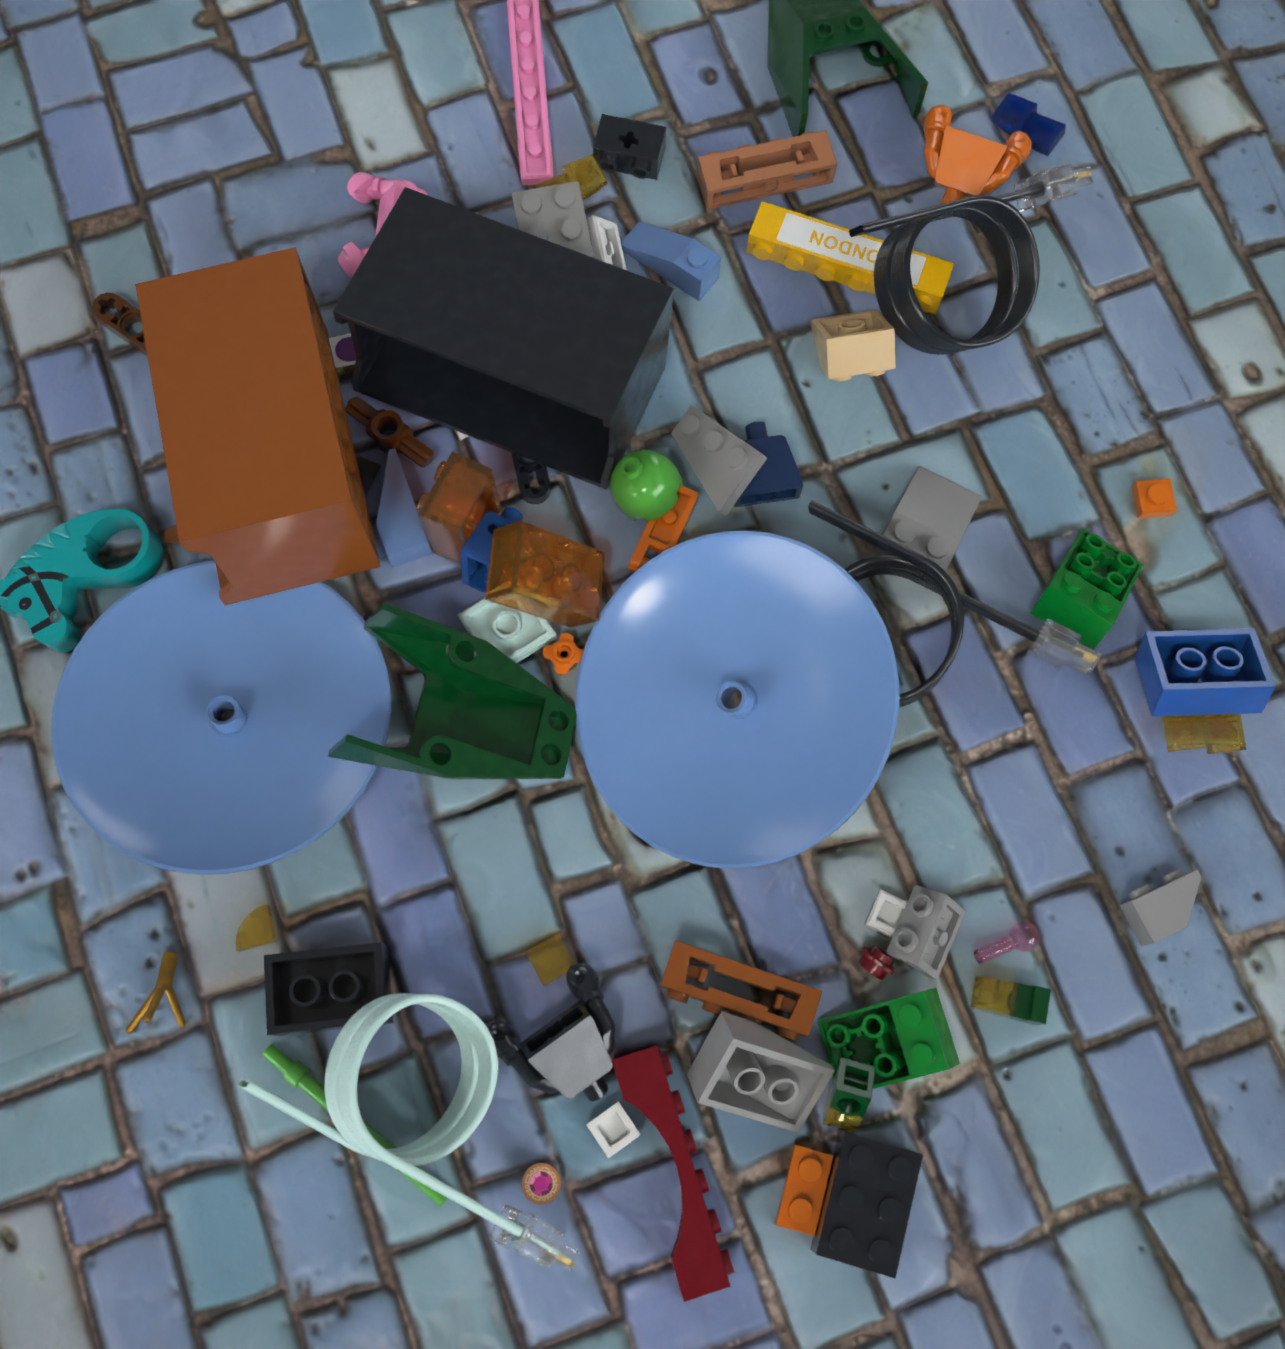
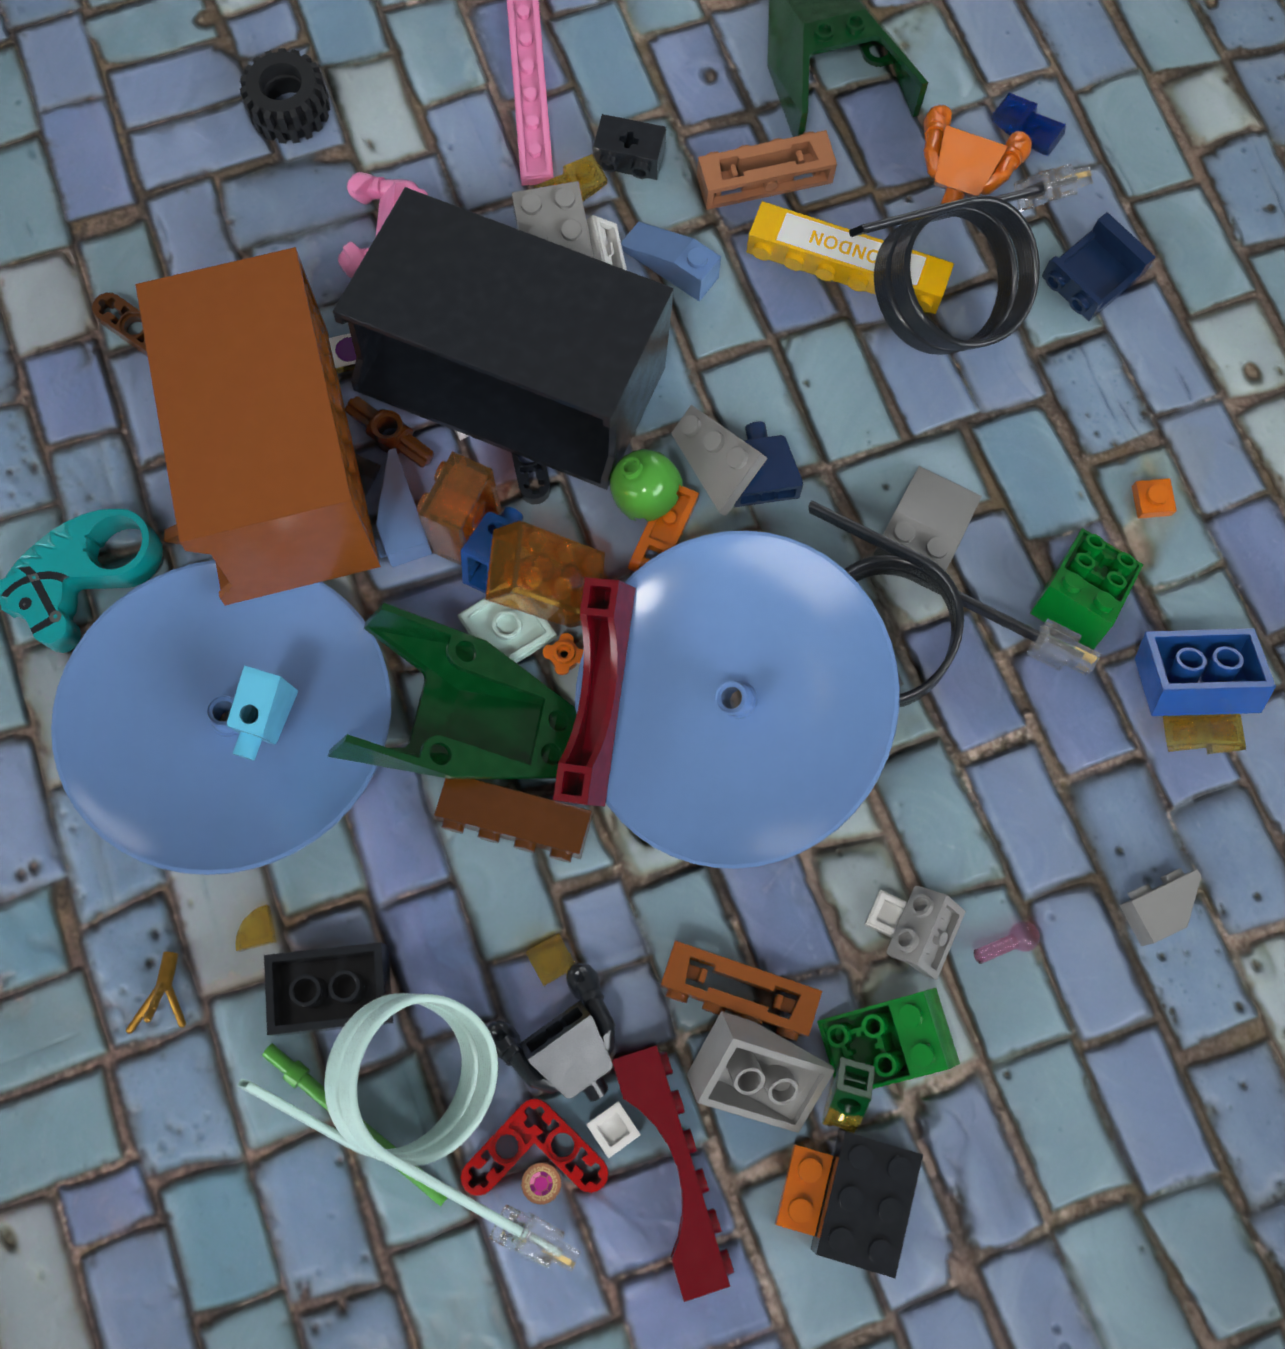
(259, 710): none -> medium azure torso
(282, 74): none -> black tyre
(514, 816): none -> reddish brown brick
(526, 1138): none -> red beam
(588, 755): none -> dark red arch
(854, 344): tan slope -> none
(876, 962): dark red plate -> none
(1011, 1000): leg -> none
(1098, 267): none -> dark blue panel

